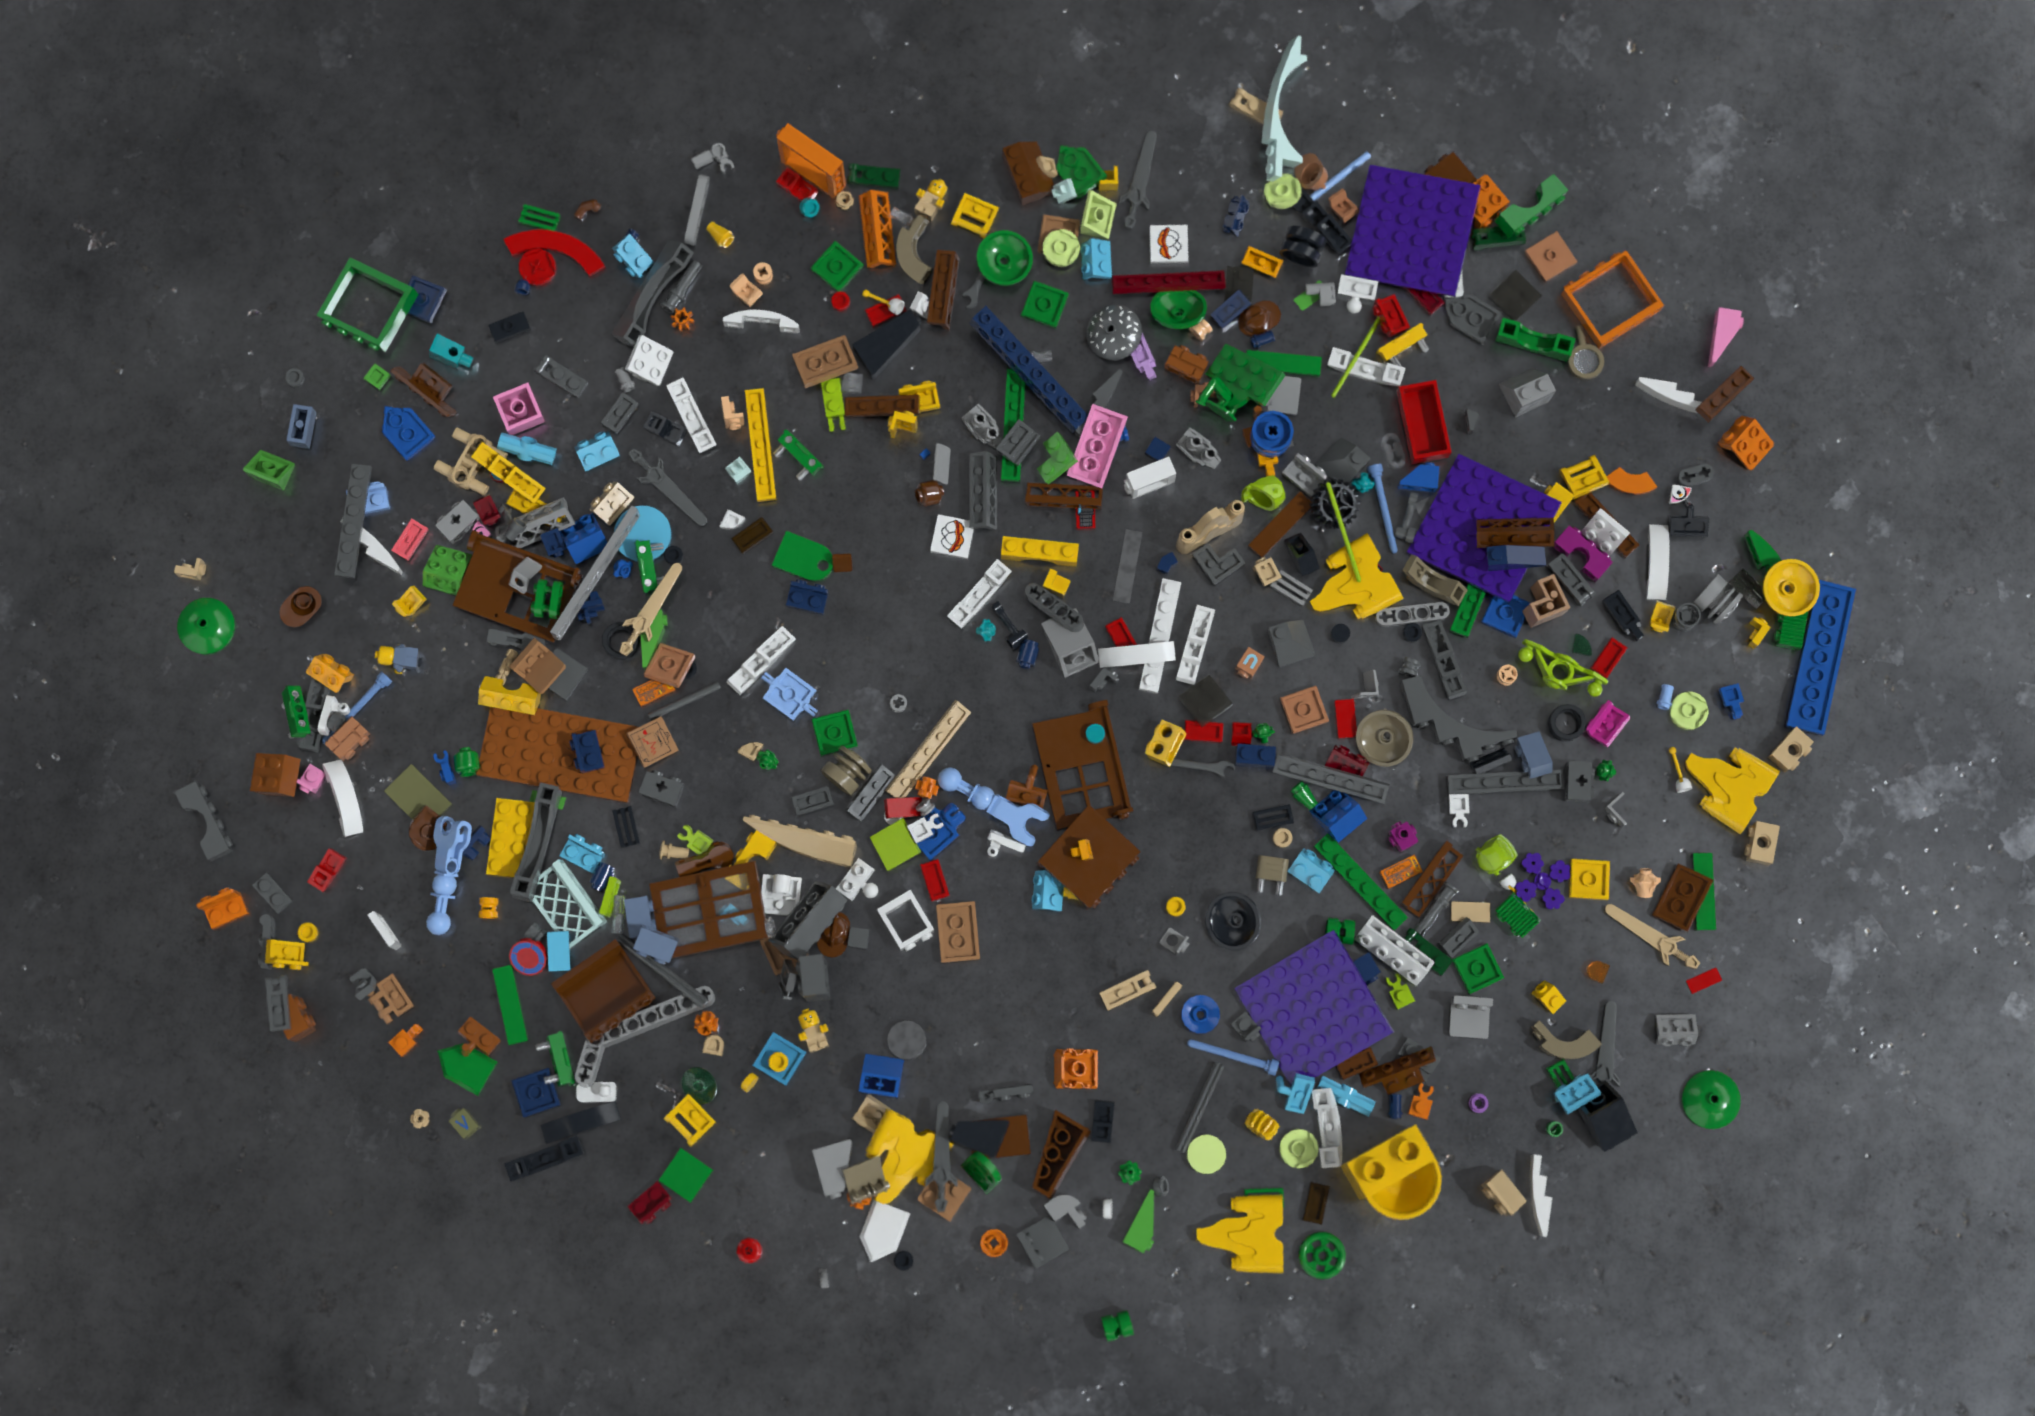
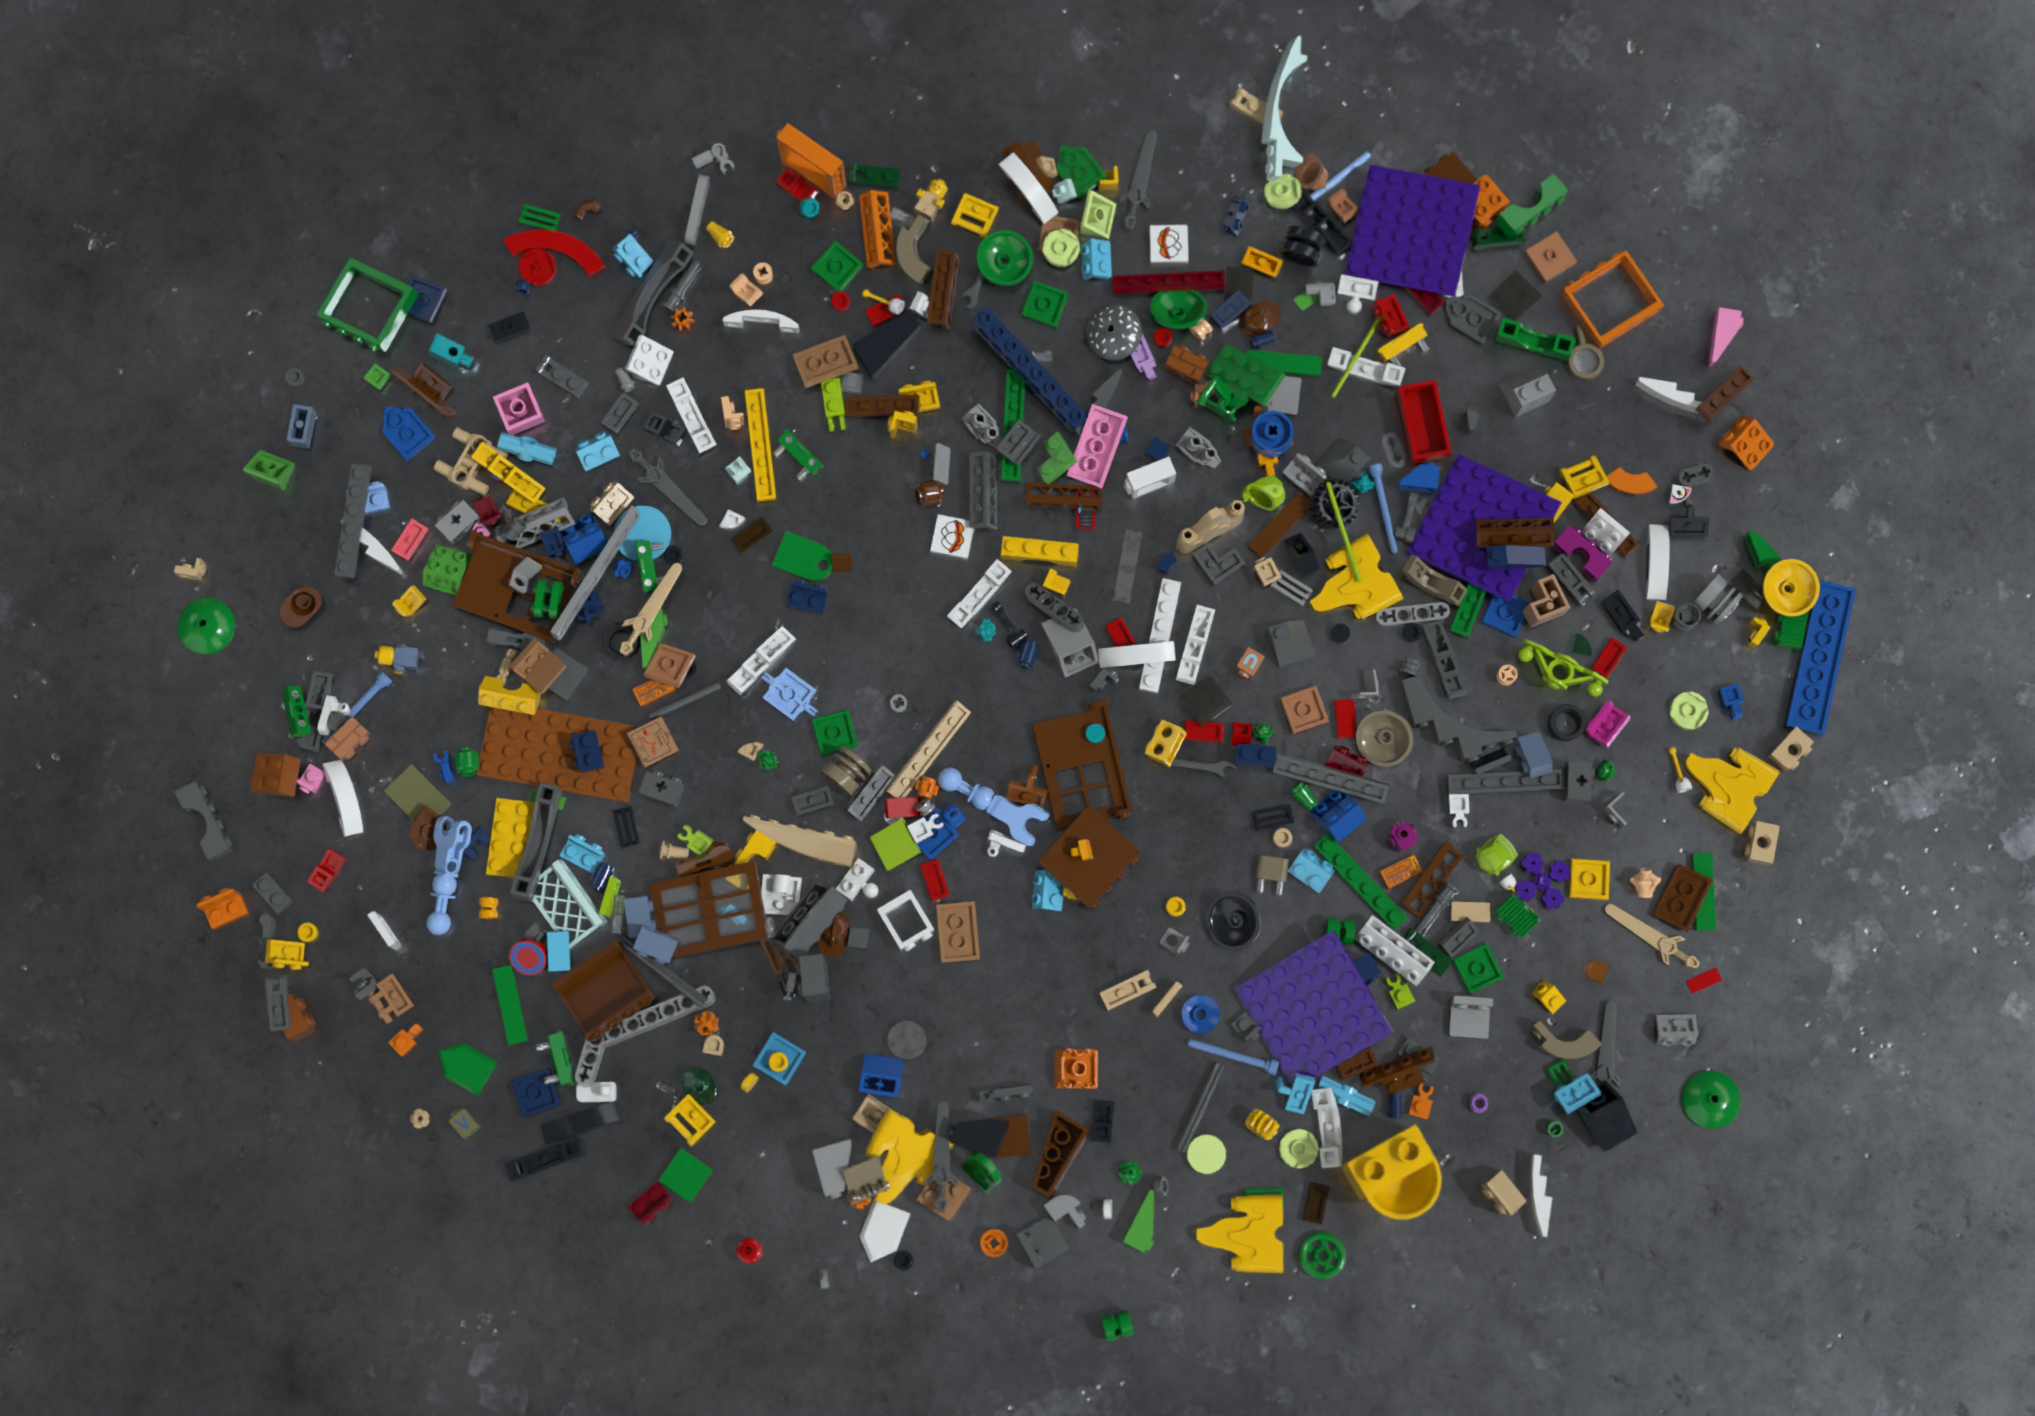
(329, 672): light orange bracket -> none
(478, 1037): dark orange plate -> none
(813, 1032): piece -> none
(1029, 187): none -> white slope
(1162, 337): none -> red tile
(1665, 697): light blue pin -> none

